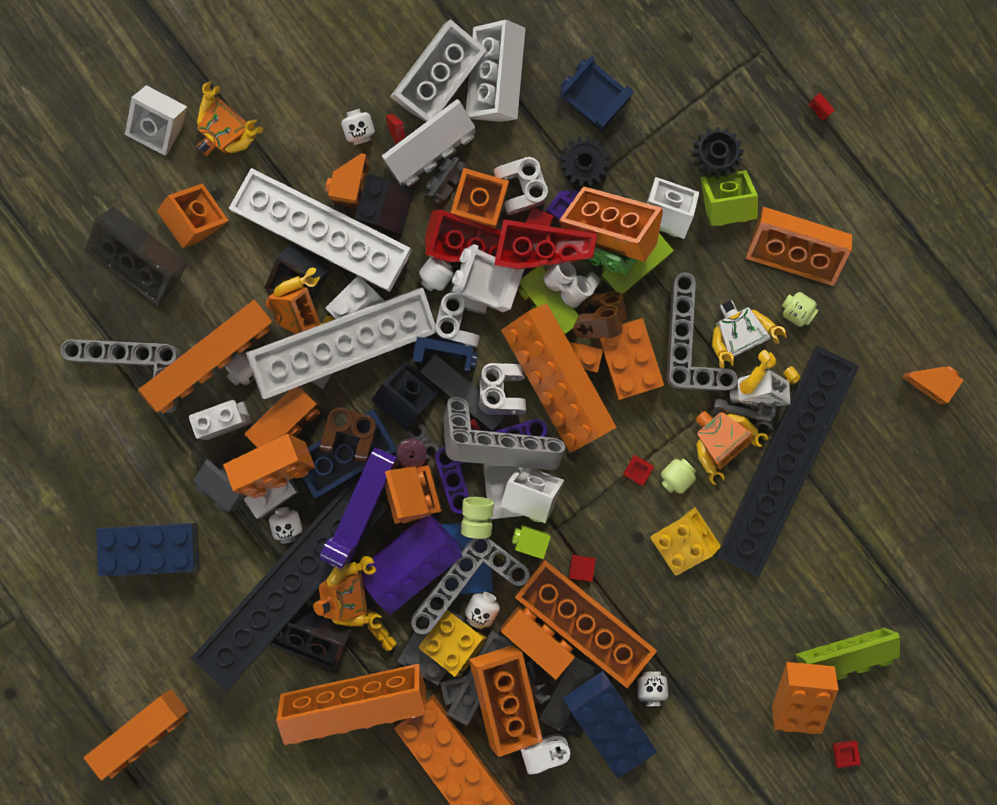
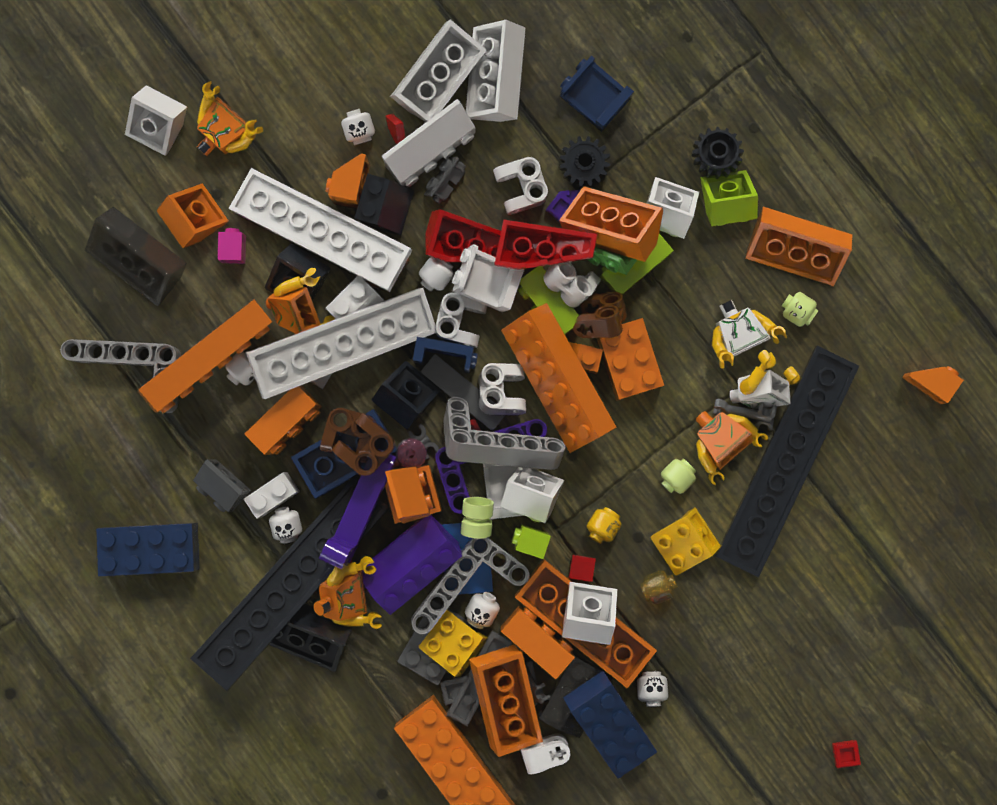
(131, 738): orange brick -> none
(220, 420): white panel -> none
(231, 246): none -> dark pink brick
(269, 466): orange brick -> none
(351, 704): orange brick -> none
(370, 450): none -> reddish brown piece
(381, 634): yellow axle -> none
(480, 197): orange brick -> none
(539, 217): red tile -> none
(590, 613): none -> white slope
(604, 525): none -> yellow head
(638, 470): red tile -> none
(658, 587): none -> clear yellow head
(685, 343): light grey beam -> none
(804, 698): orange brick -> none
(821, 107): red tile -> none
(855, 652): lime slope -> none

